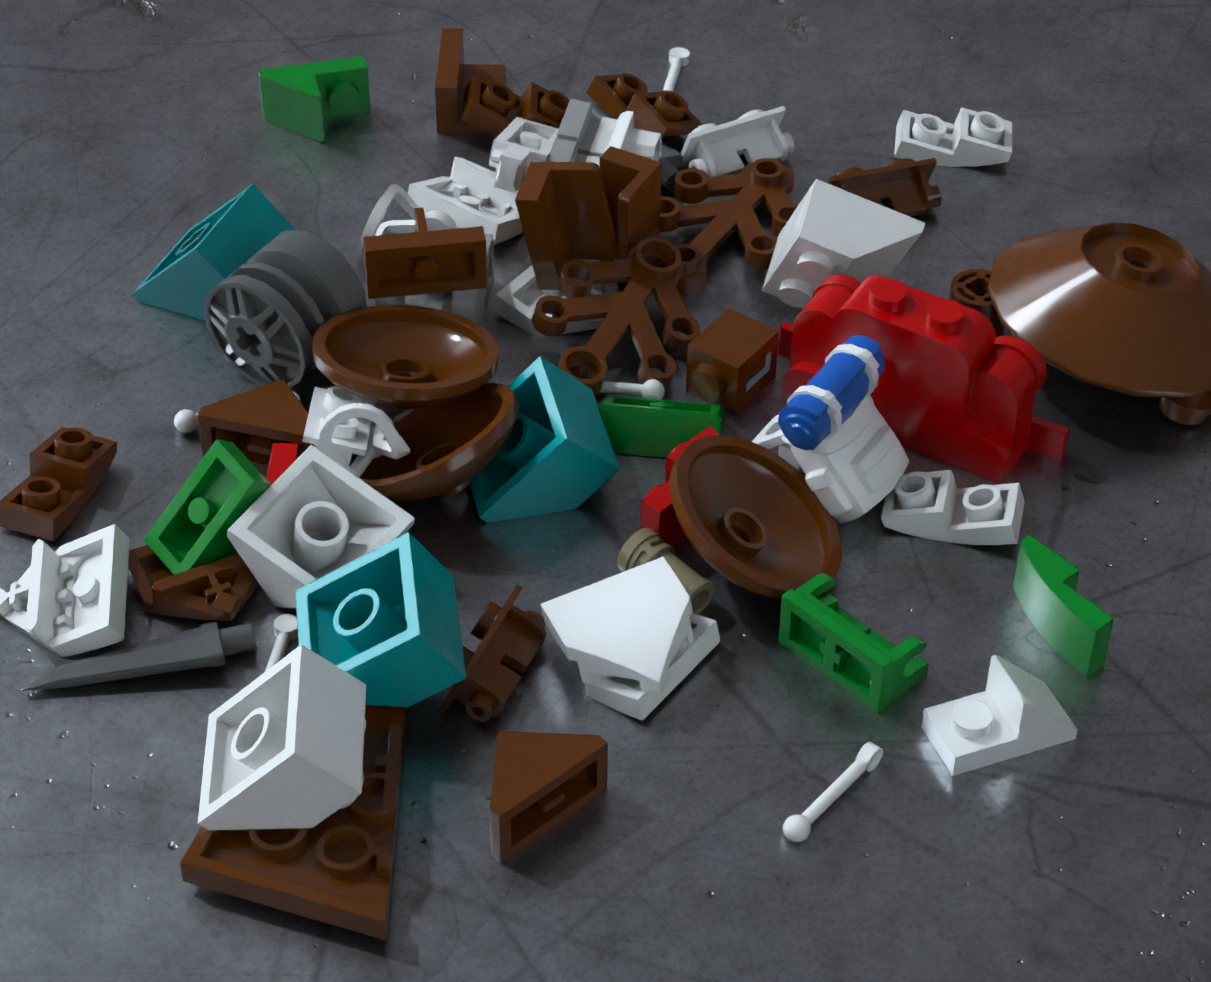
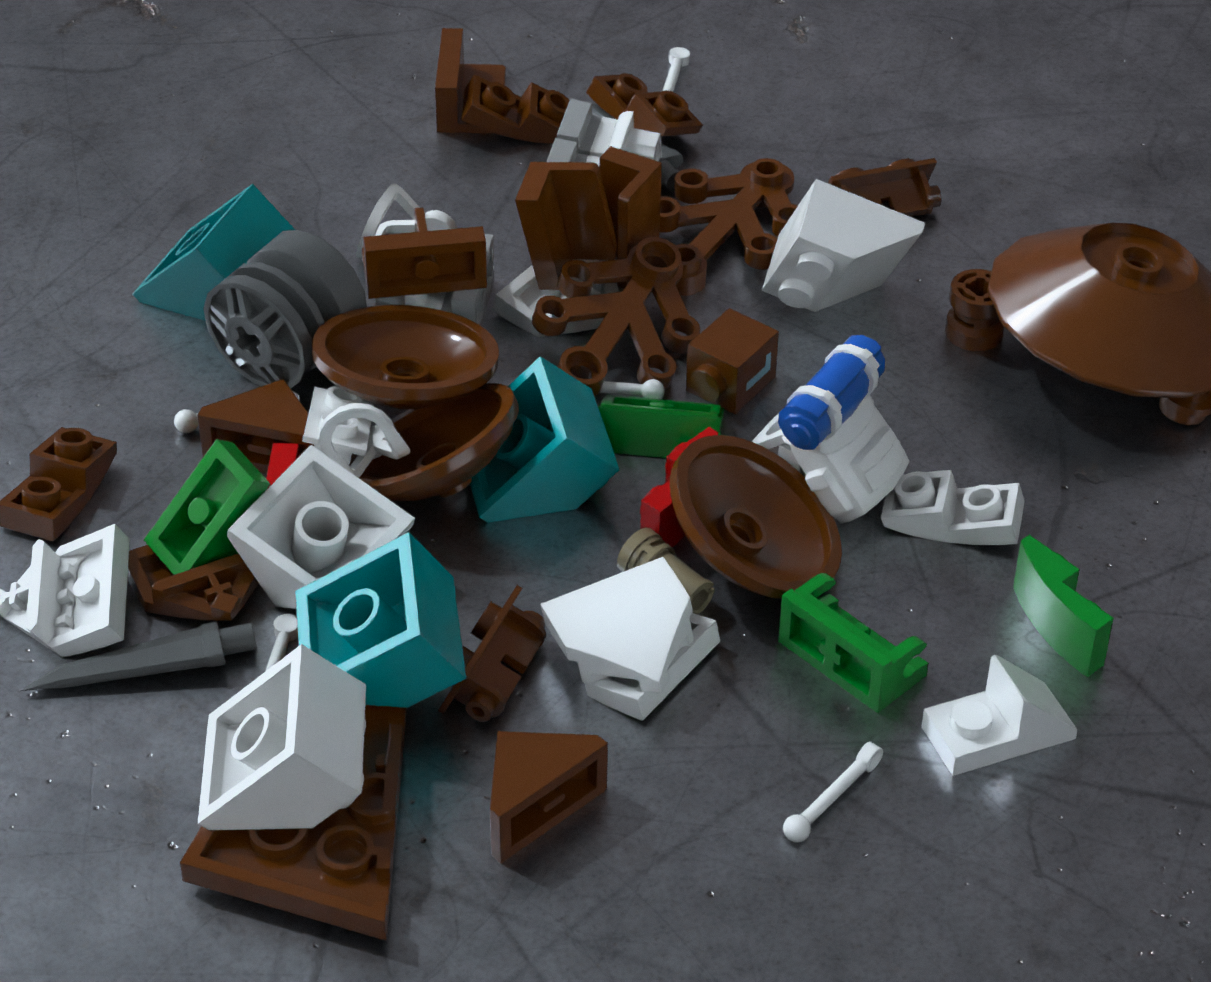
(308, 93): green slope -> none
(471, 200): white slope -> none
(517, 147): white hinge -> none
(753, 134): white hinge -> none
(945, 376): red brick -> none
(969, 142): white slope -> none

